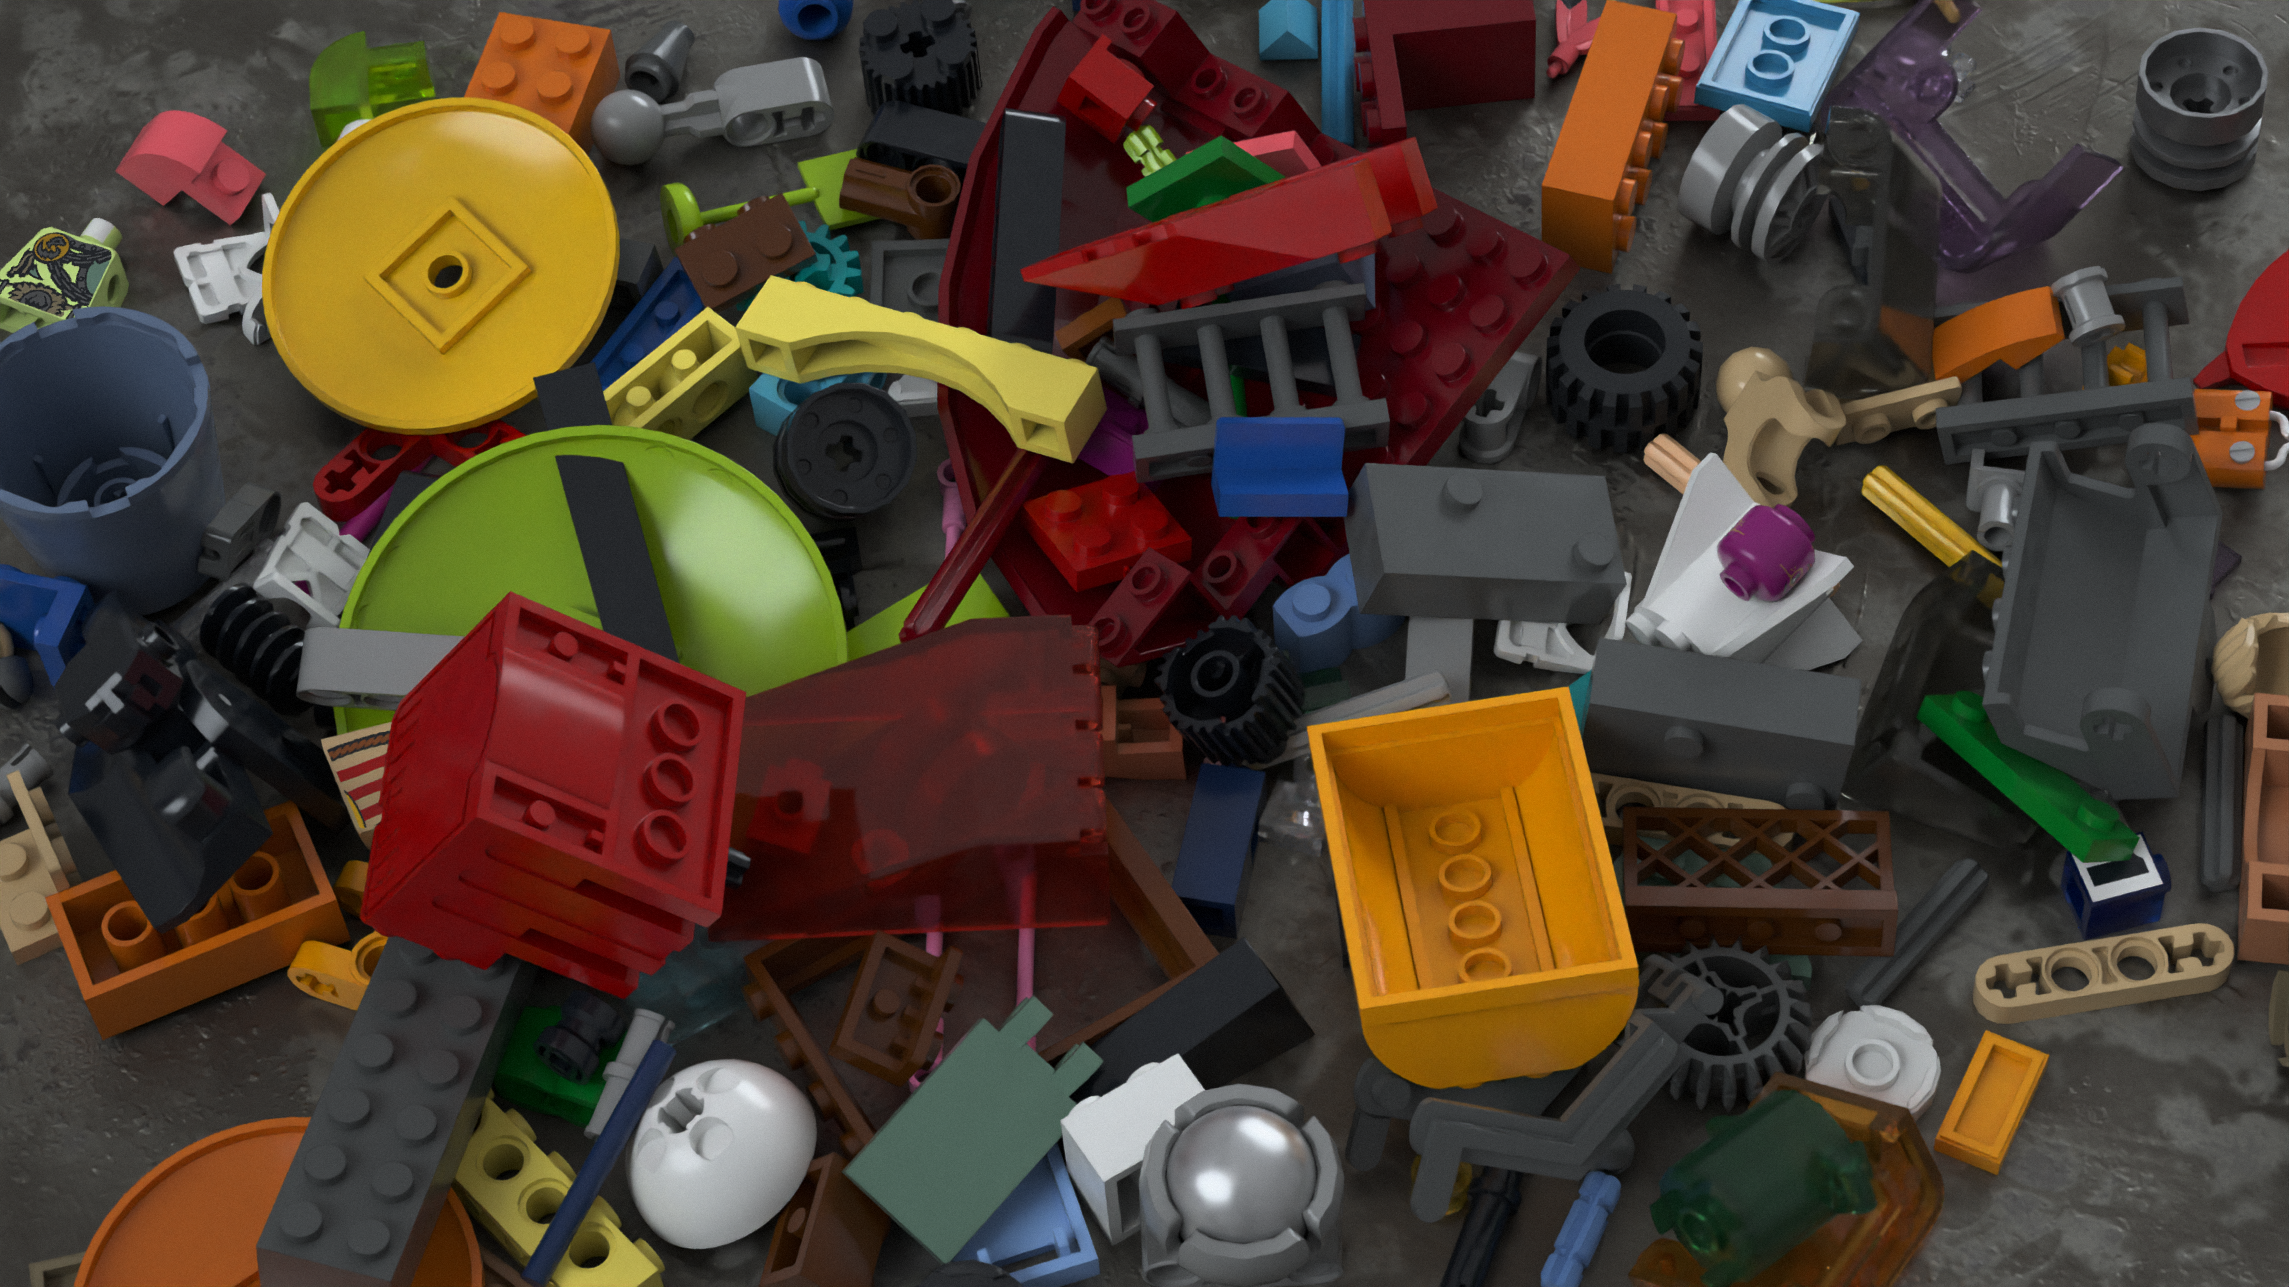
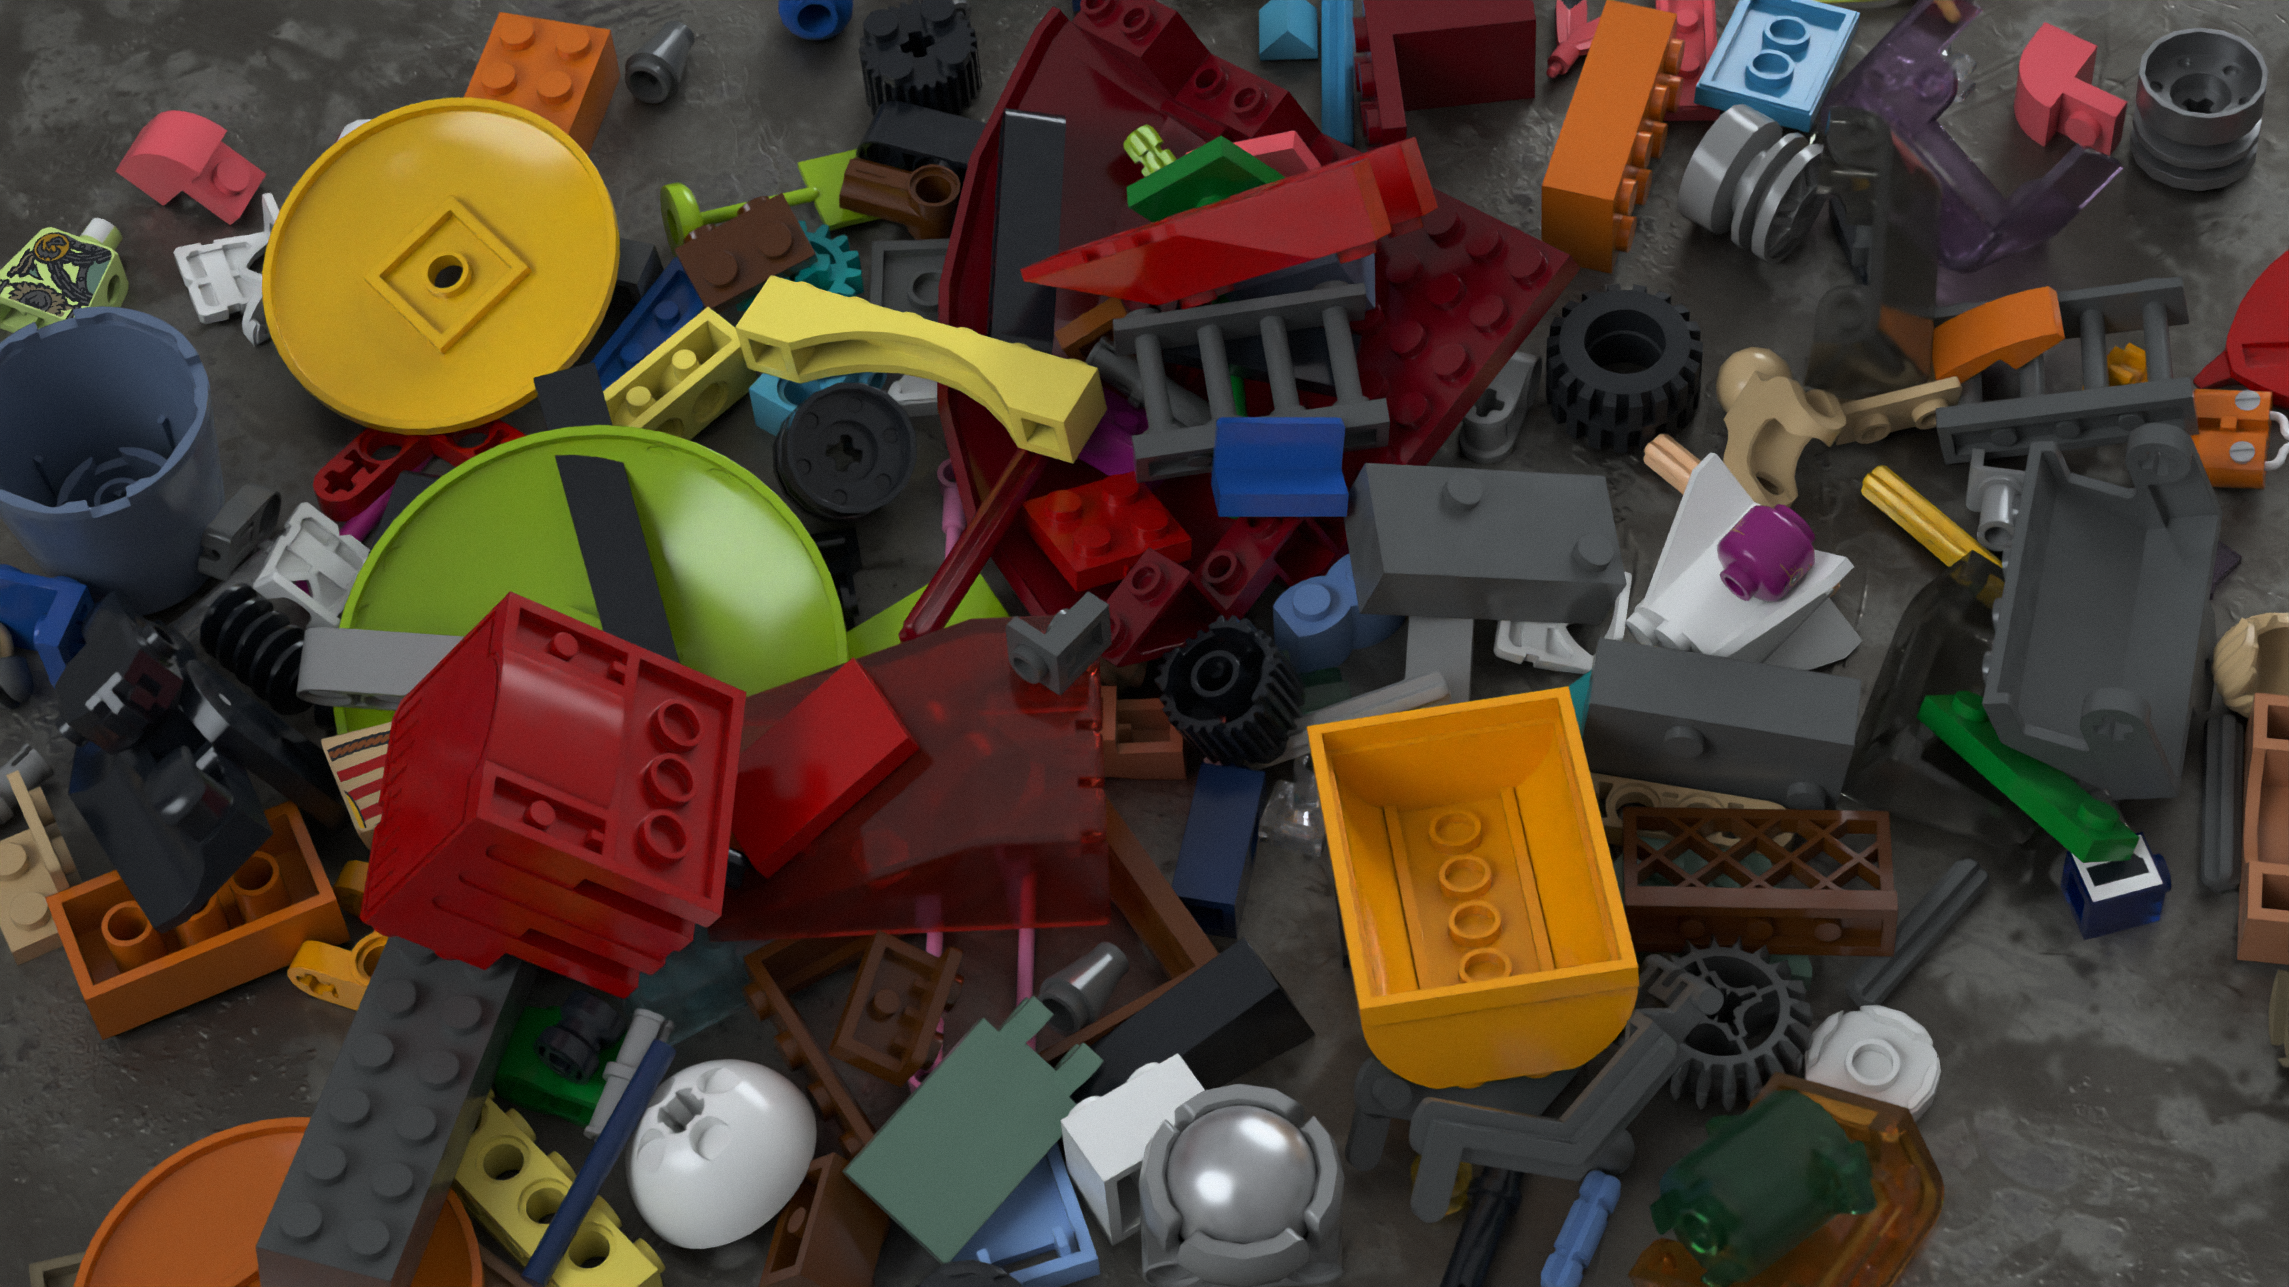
(353, 79): clear neon green brick -> none
(745, 107): light grey beam -> none
(815, 766): none -> red tile
(1067, 647): none -> dark grey bracket
(1083, 988): none -> dark grey cone
(1108, 92): red brick -> none
(1991, 1102): light orange tile -> none
(2058, 93): none -> coral brick
(2088, 306): light grey bush -> none
(2106, 983): tan beam -> none

